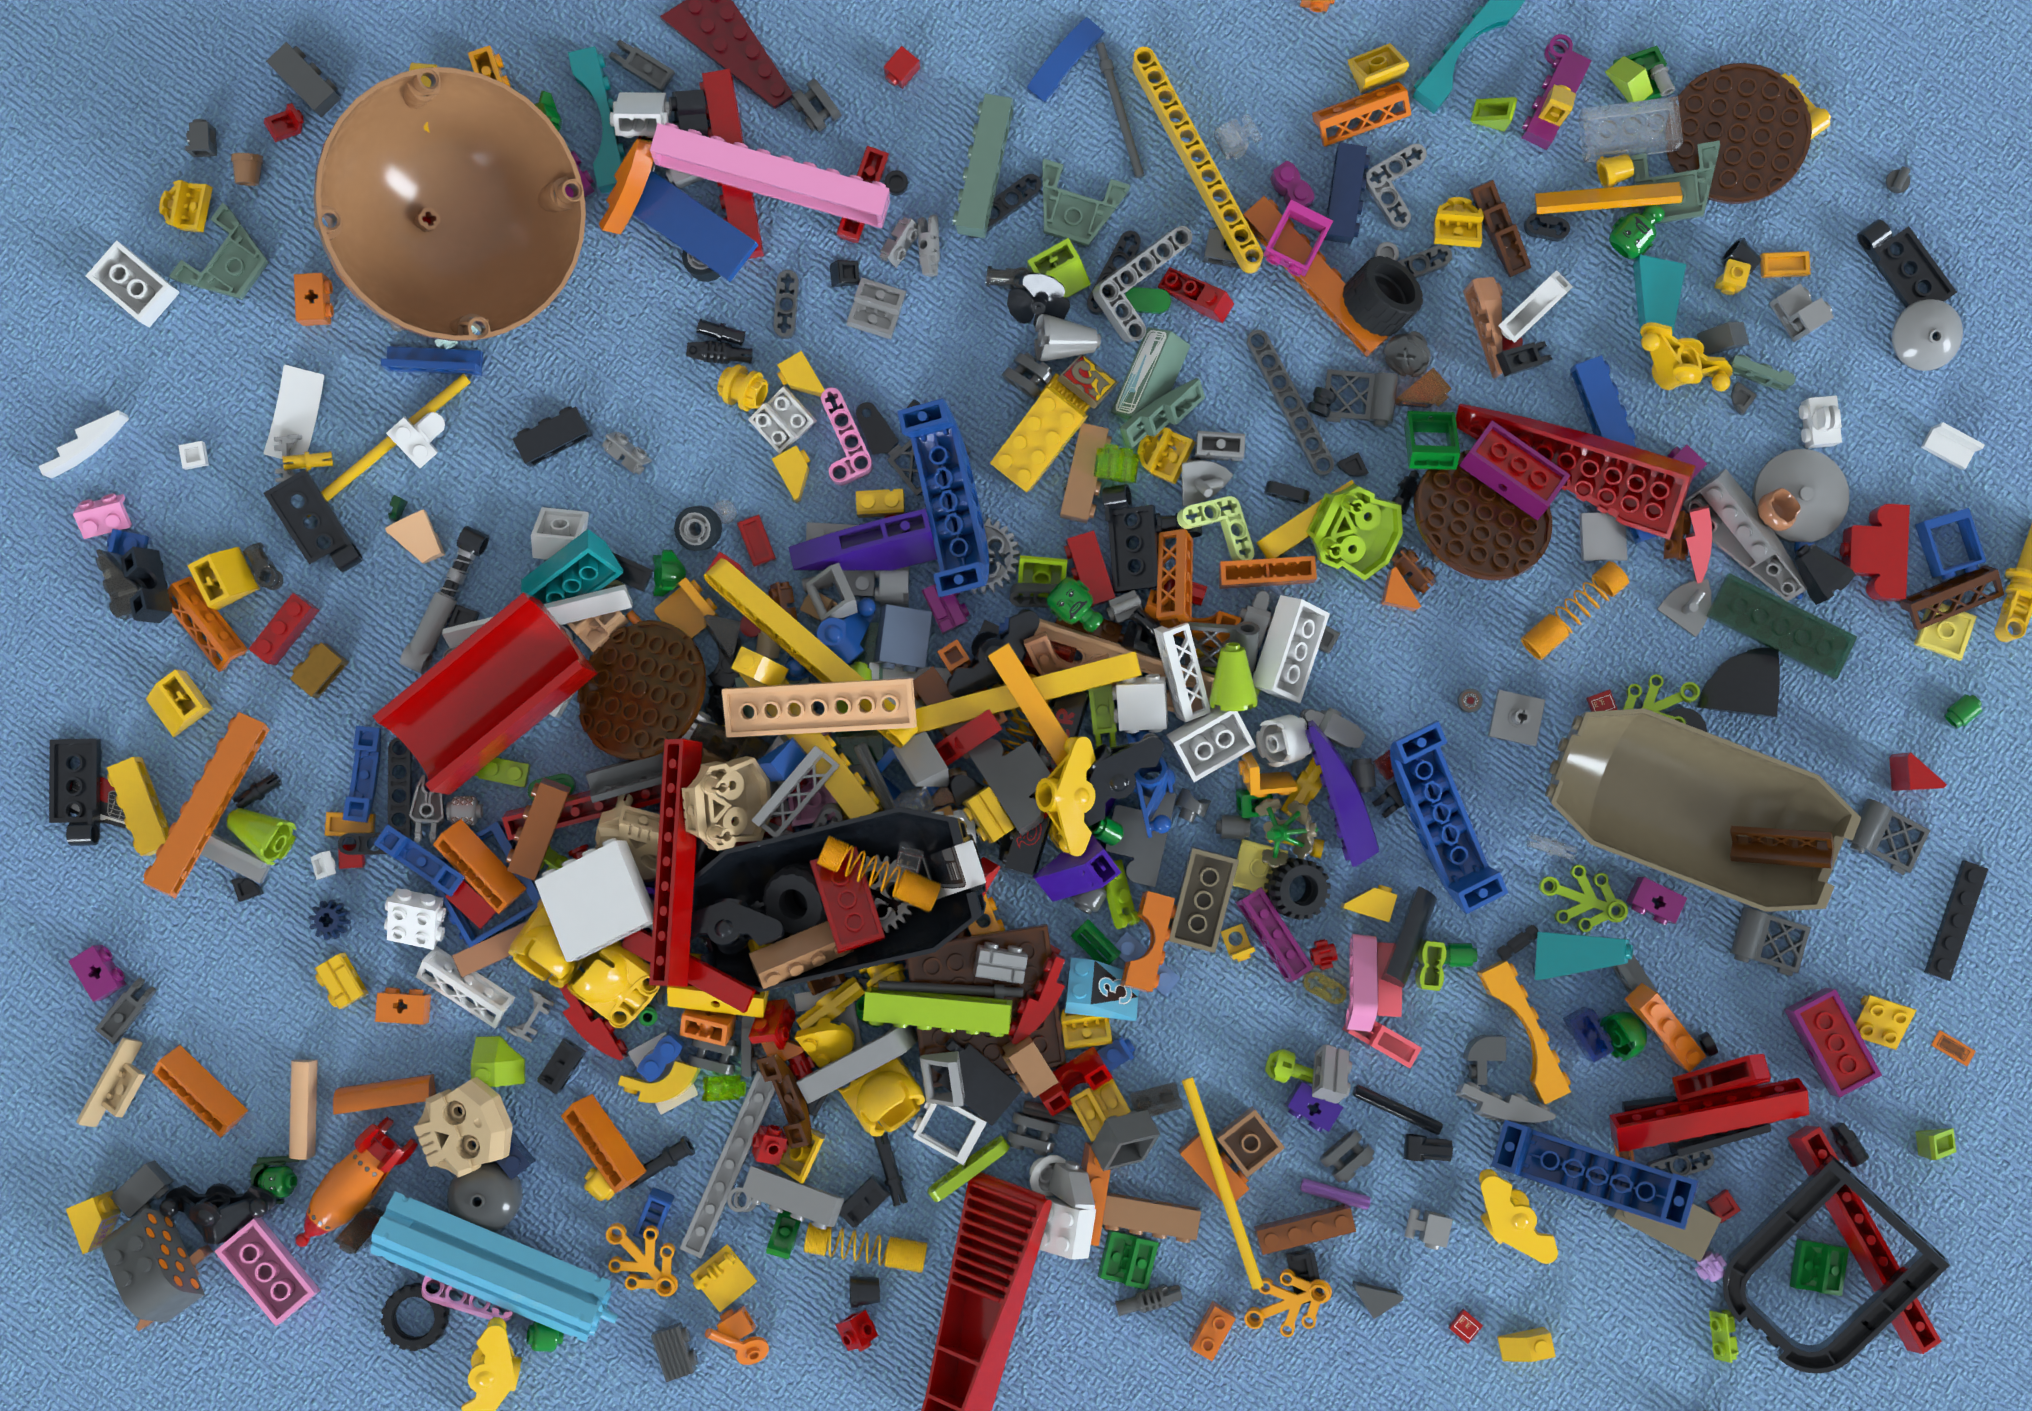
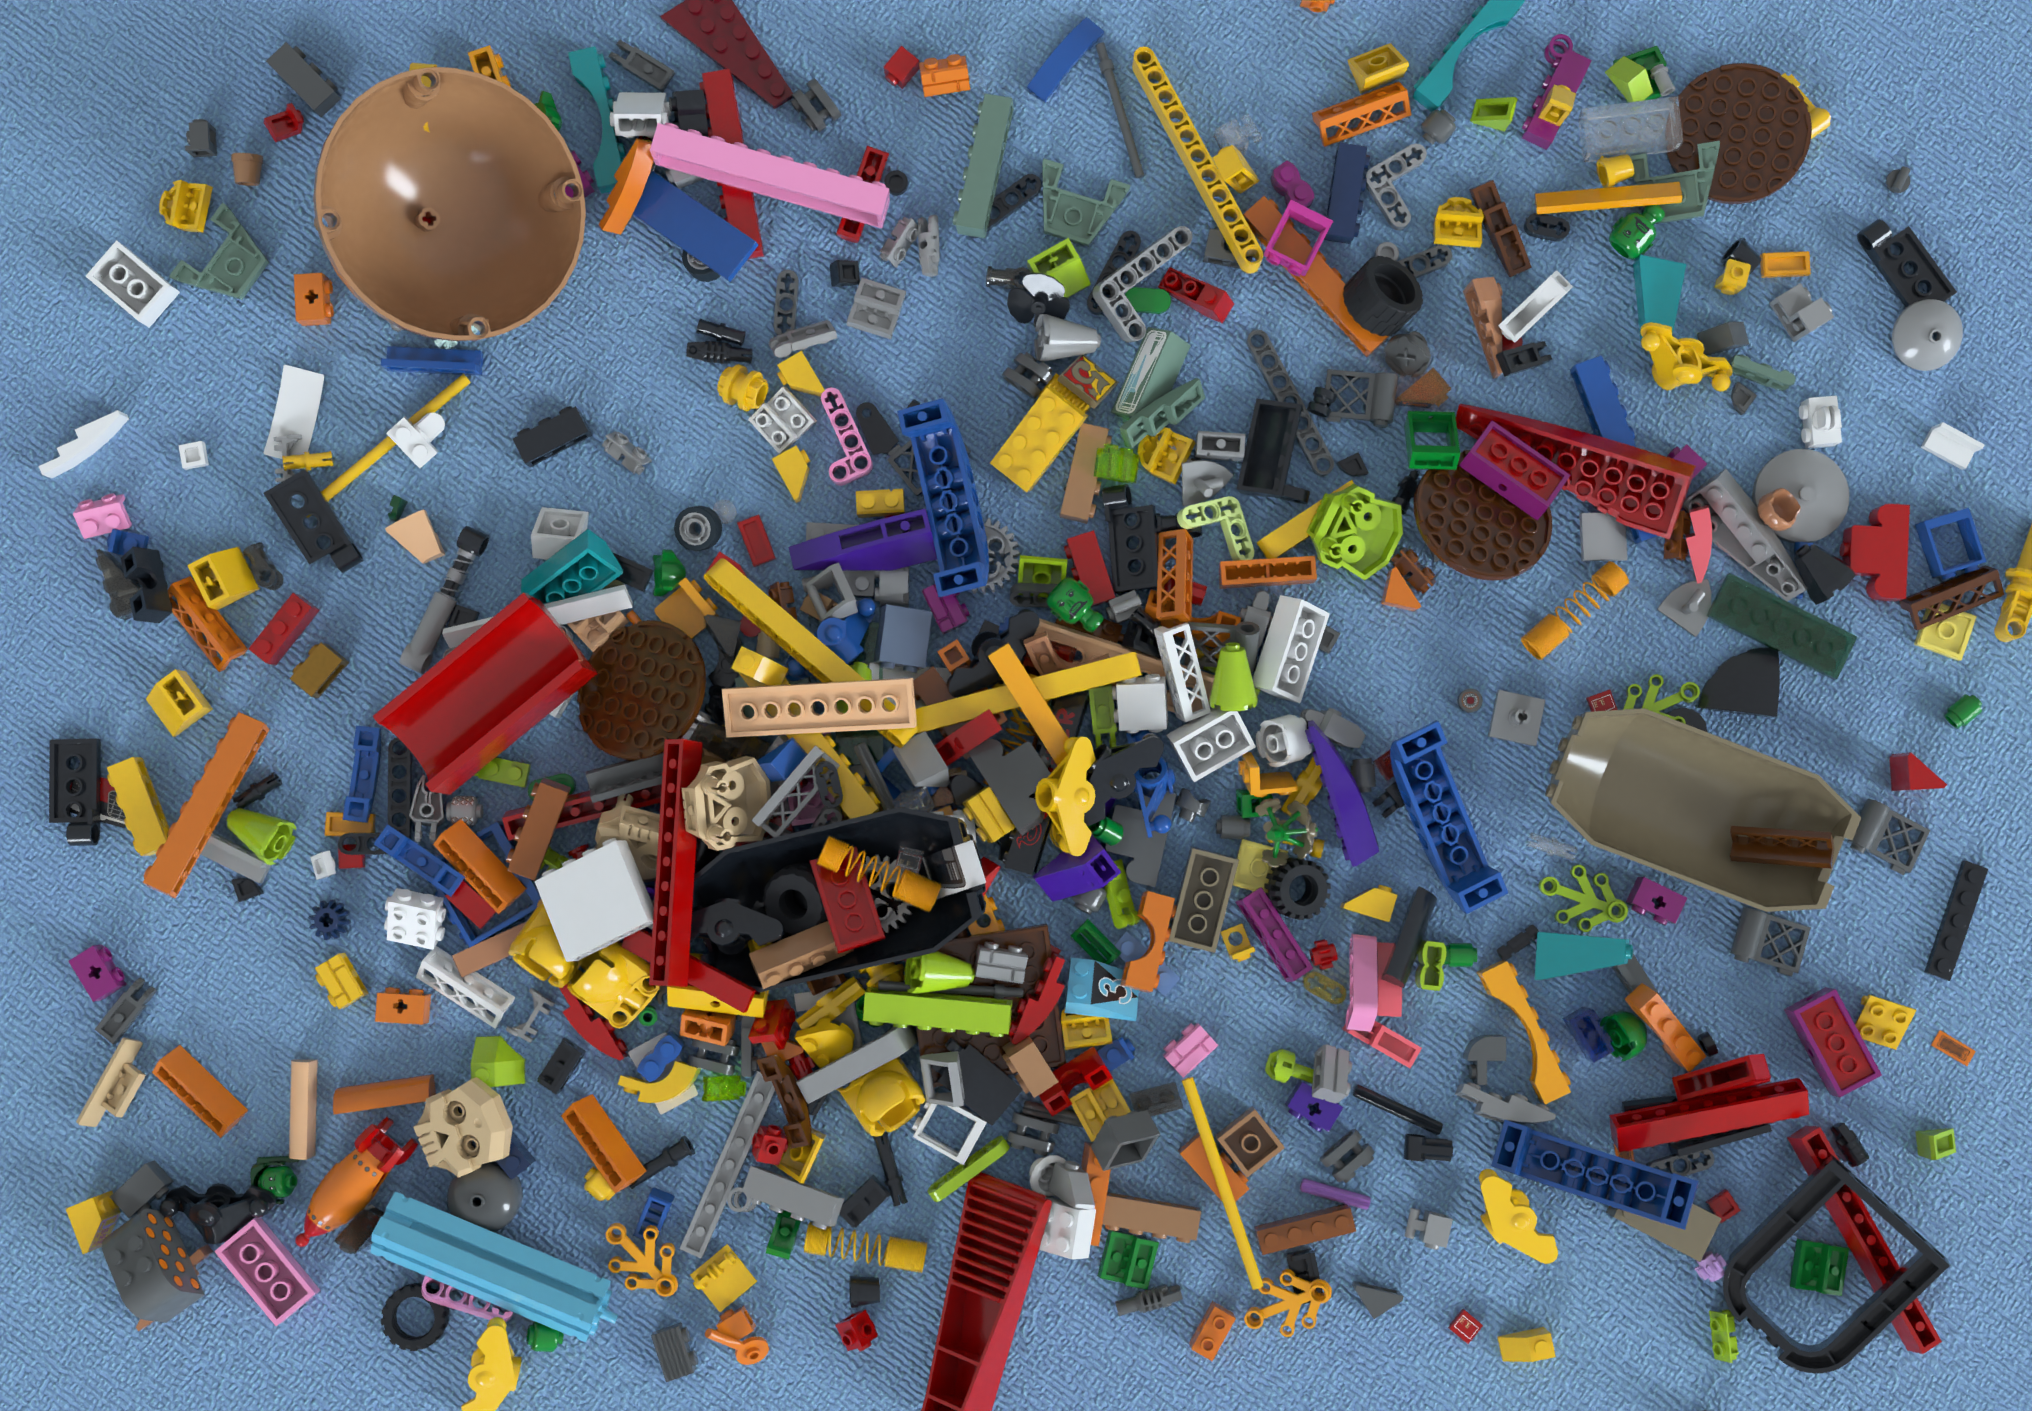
(802, 338): none -> light grey hinge
(834, 783): none -> black beam
(937, 973): none -> lime cone
(944, 75): none -> orange brick
(1189, 1049): none -> bright pink brick
(1235, 169): none -> yellow slope
(1269, 448): none -> black slope
(1438, 126): none -> dark grey head

